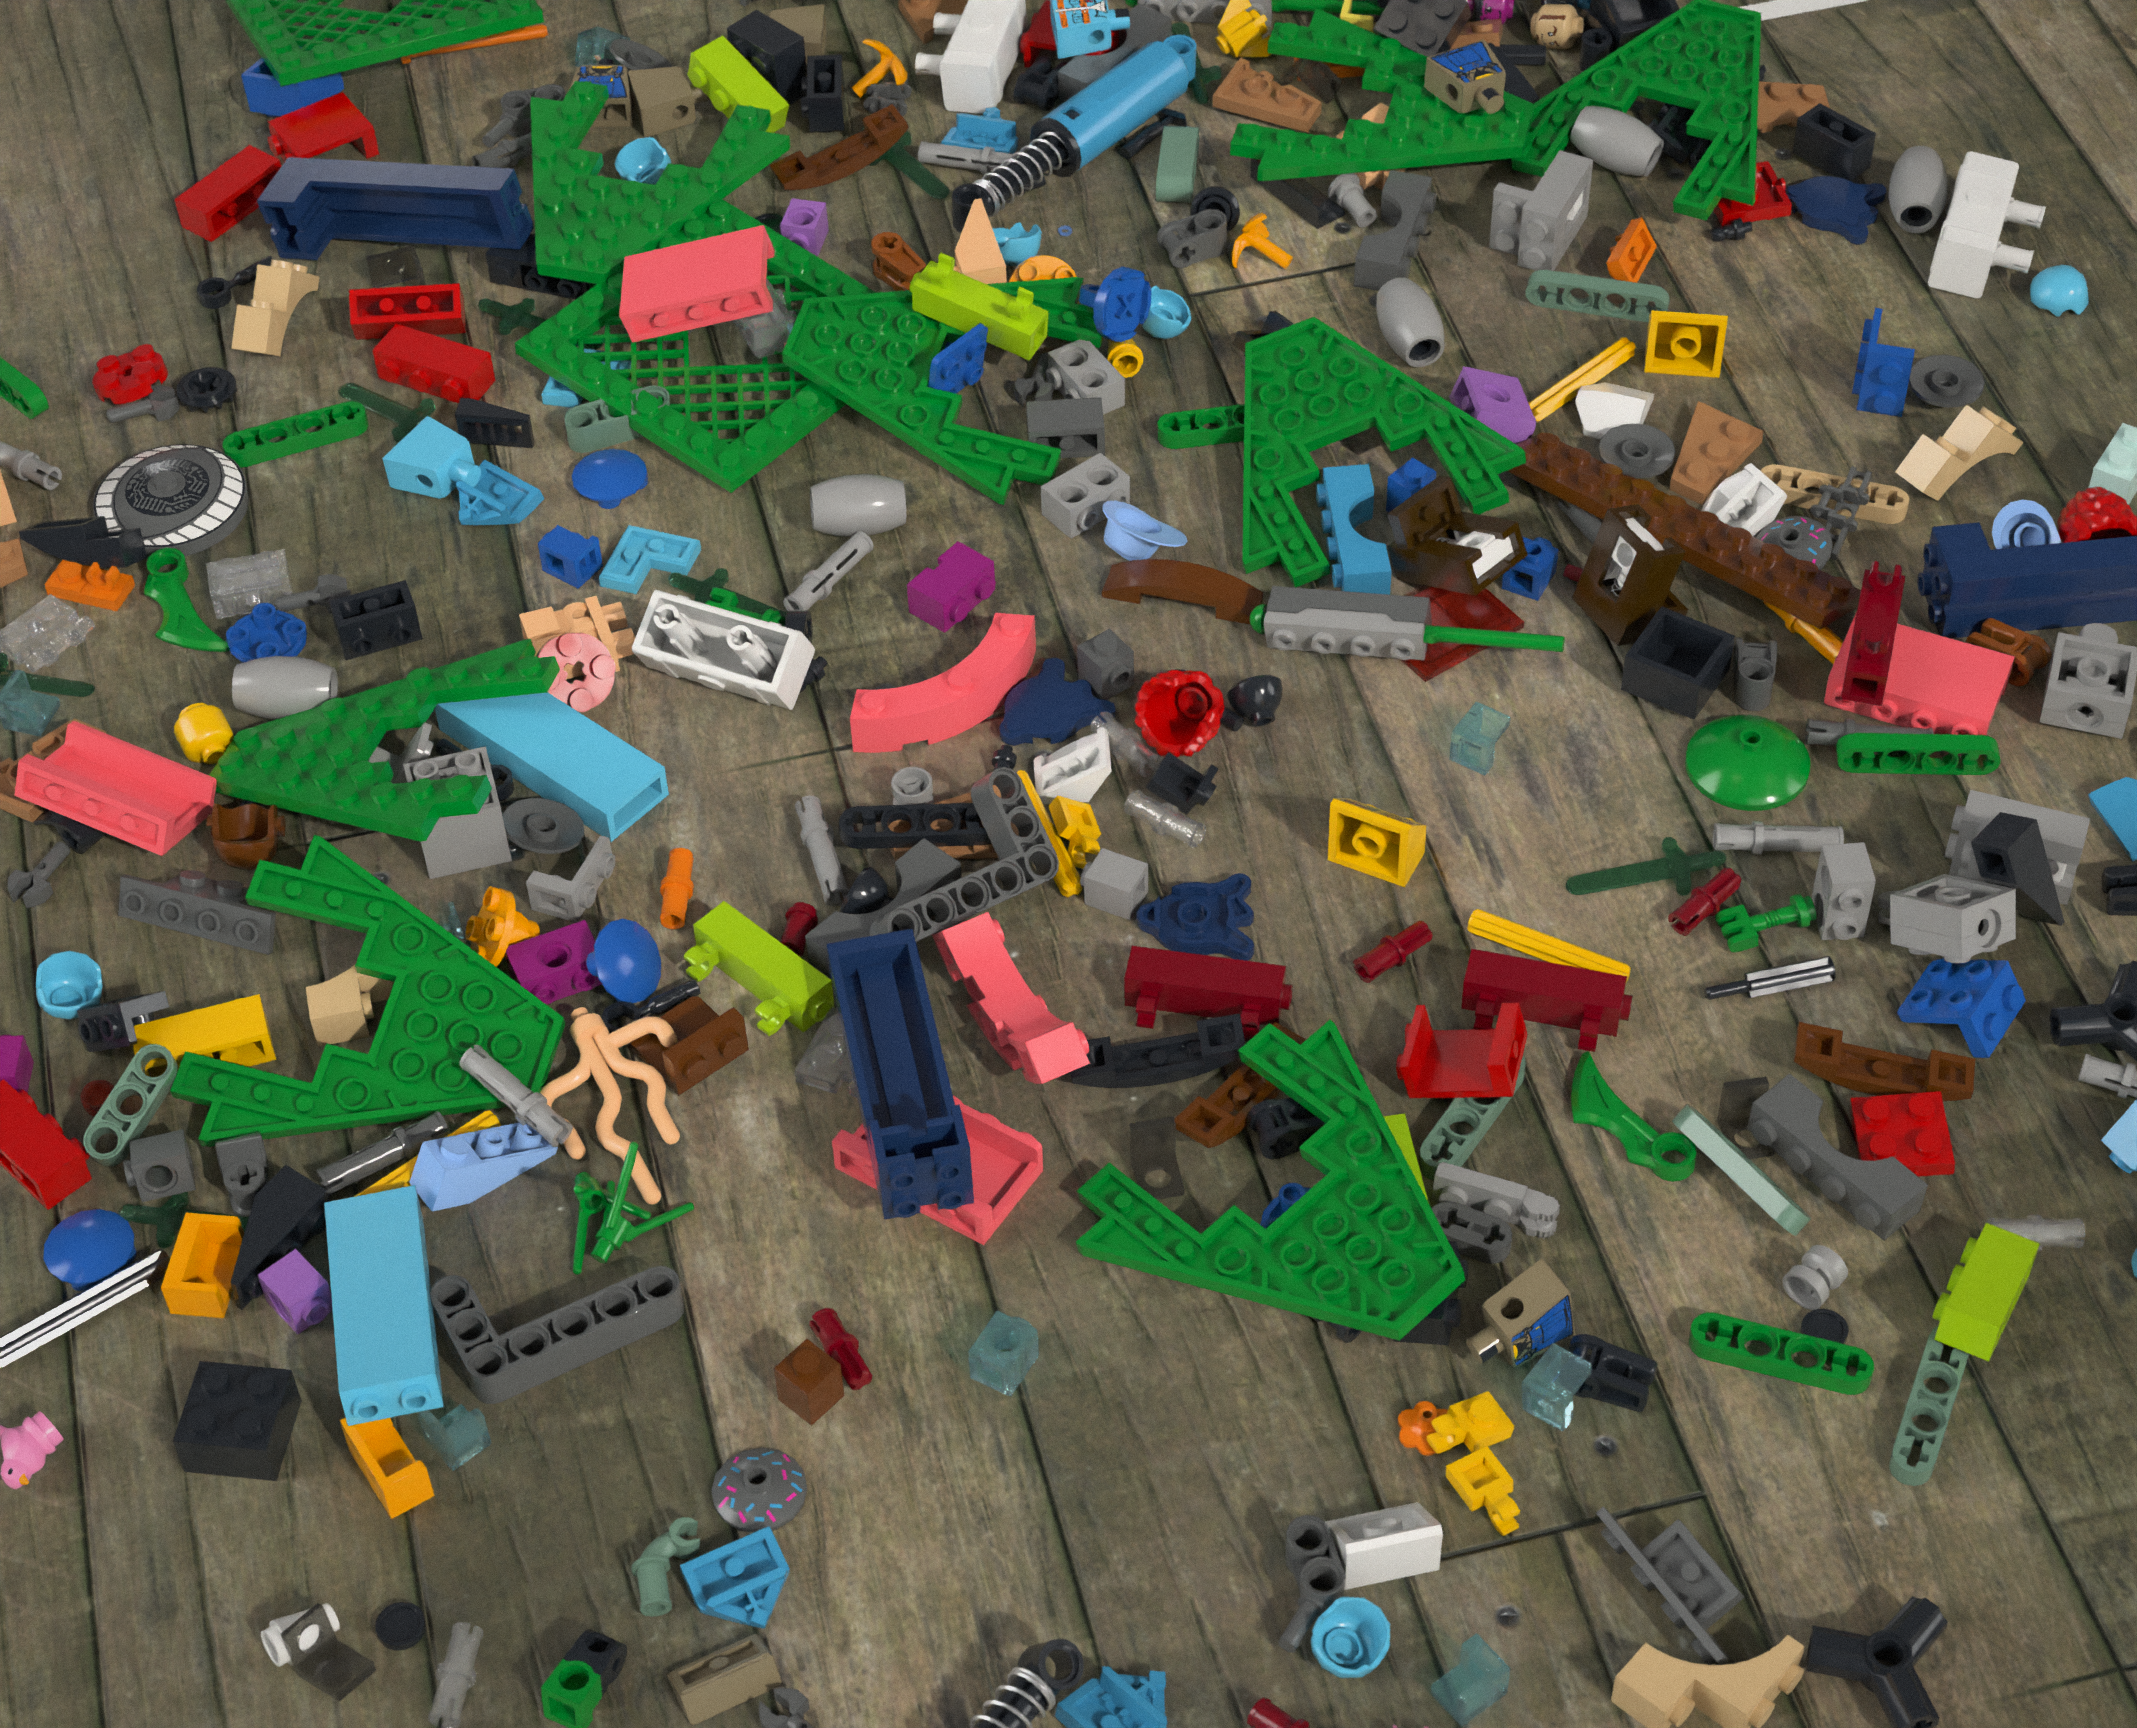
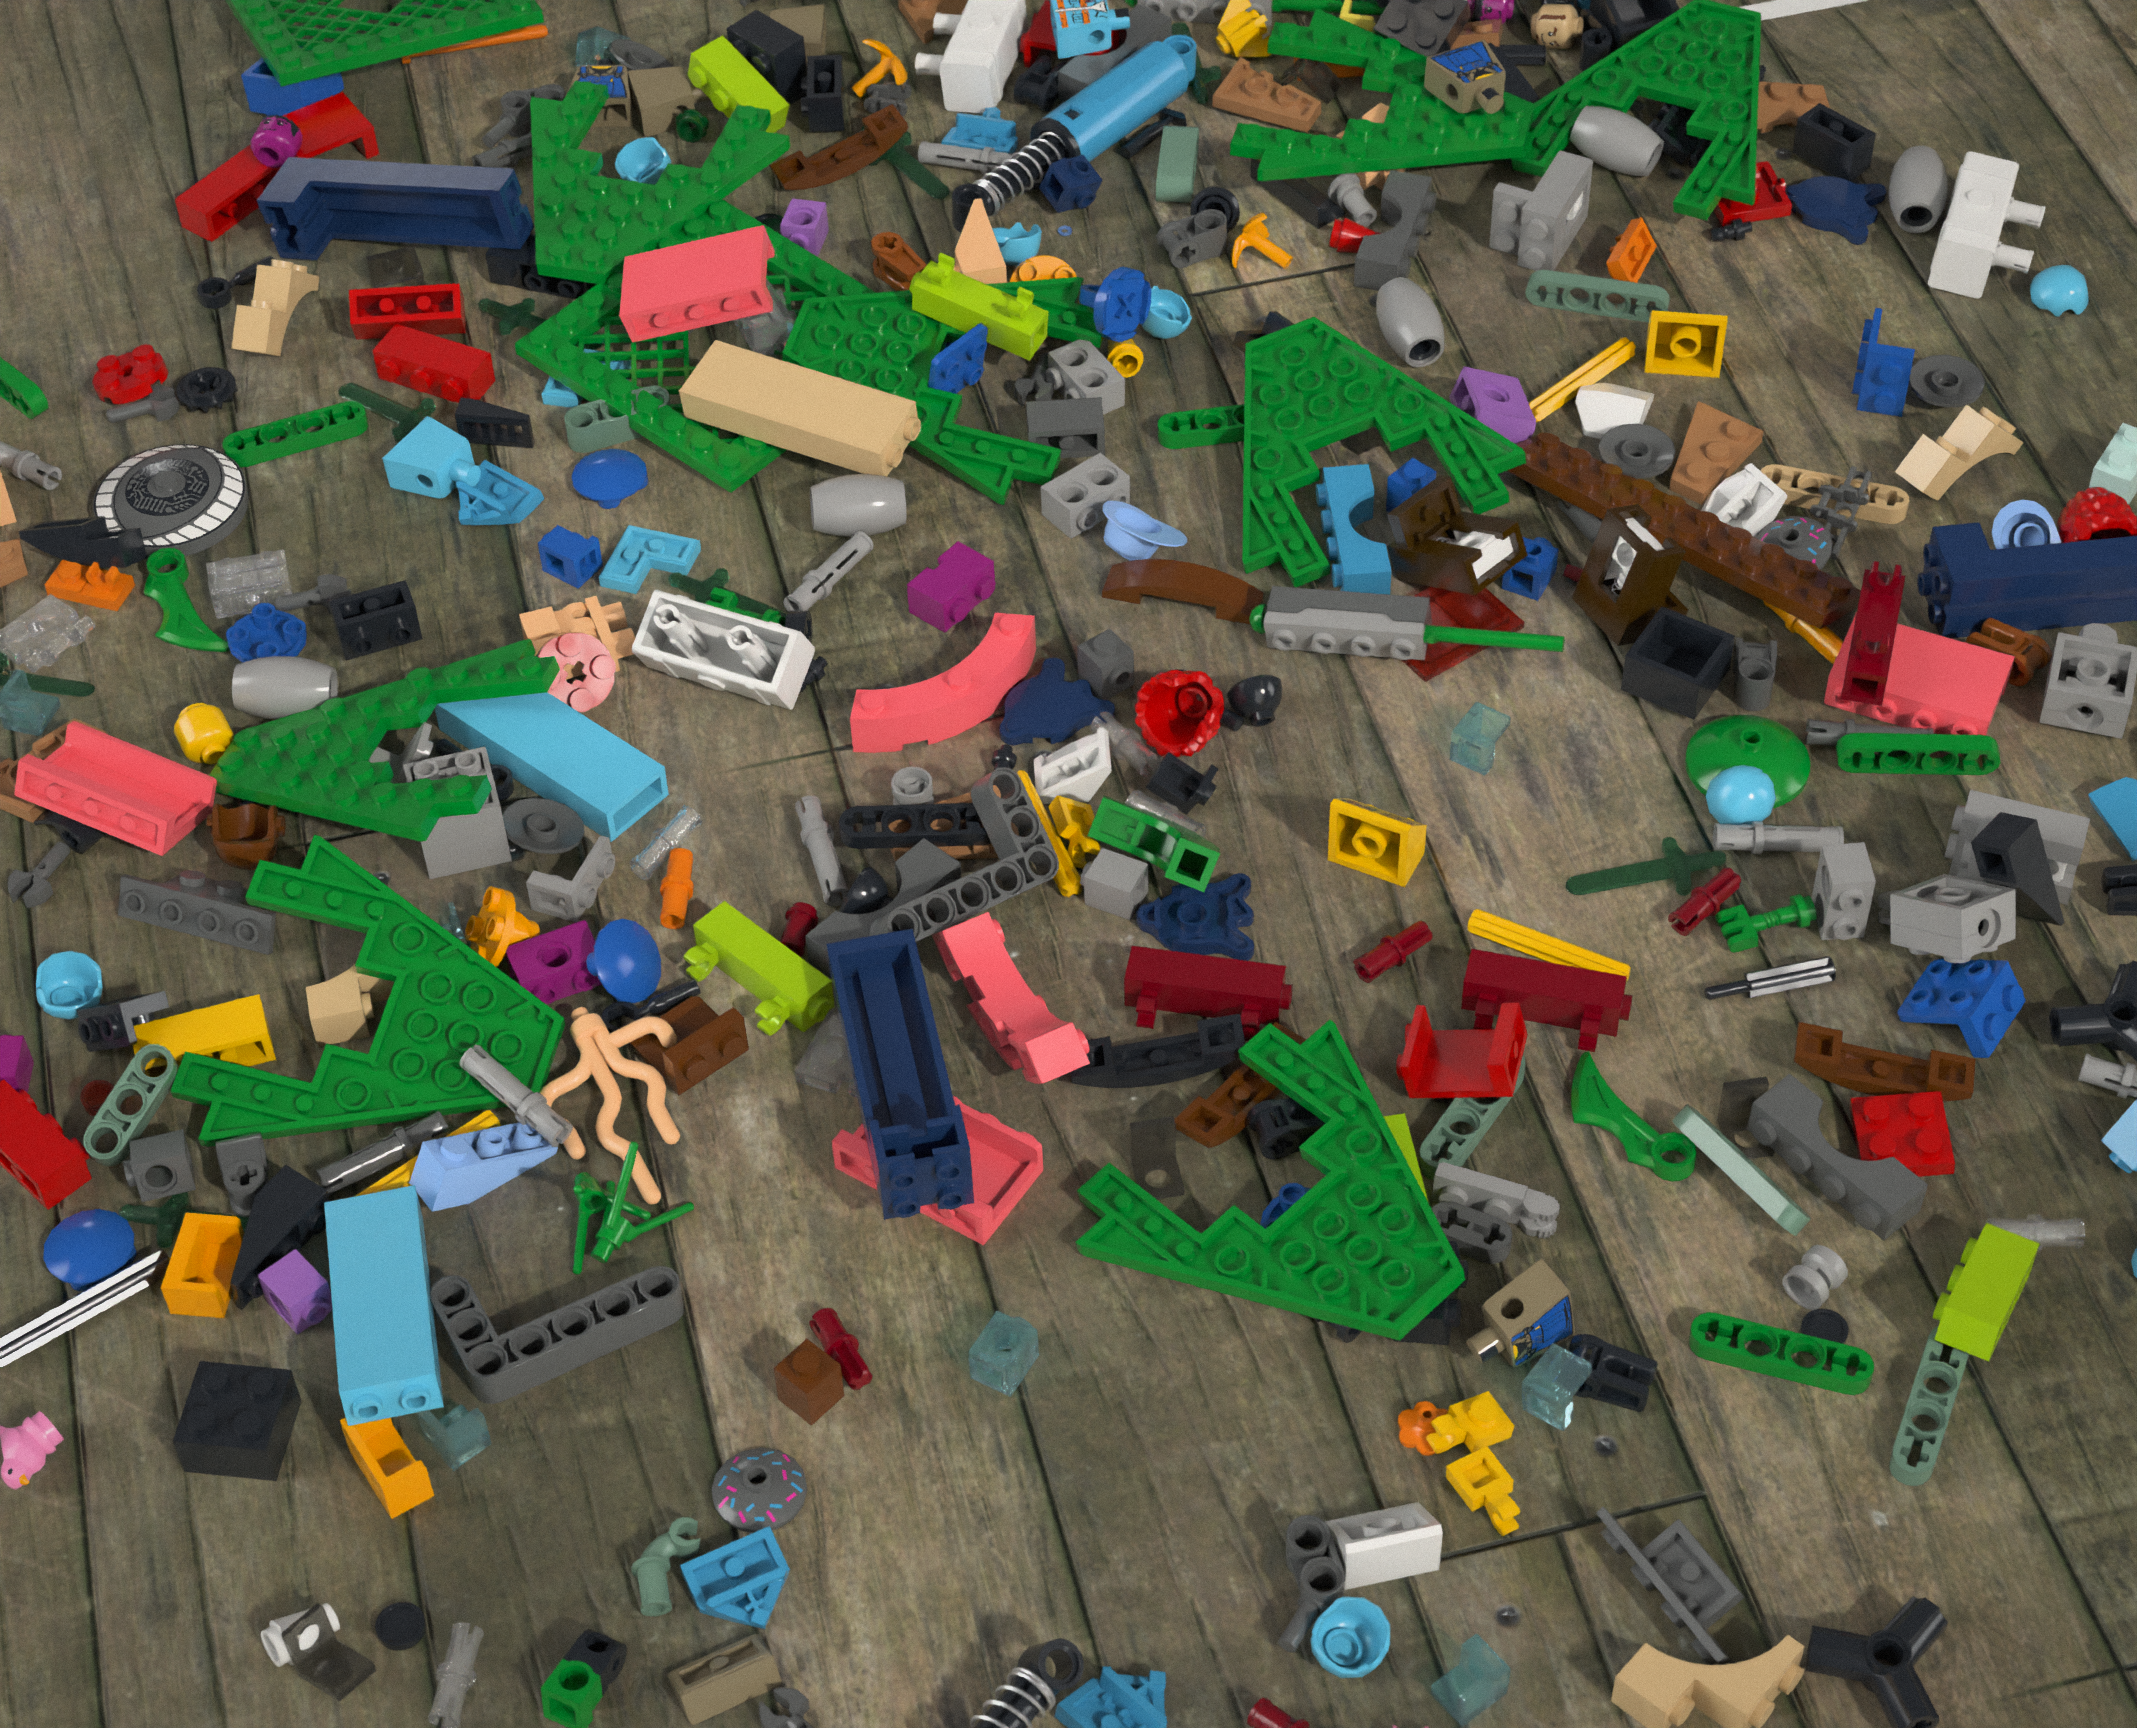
(276, 140): none -> magenta head
(663, 841): none -> clear pin
(688, 131): none -> dark green plate
(800, 409): none -> tan brick
(1070, 184): none -> dark blue brick
(1162, 842): none -> green arch
(1348, 235): none -> red cone
(1741, 795): none -> medium azure hair

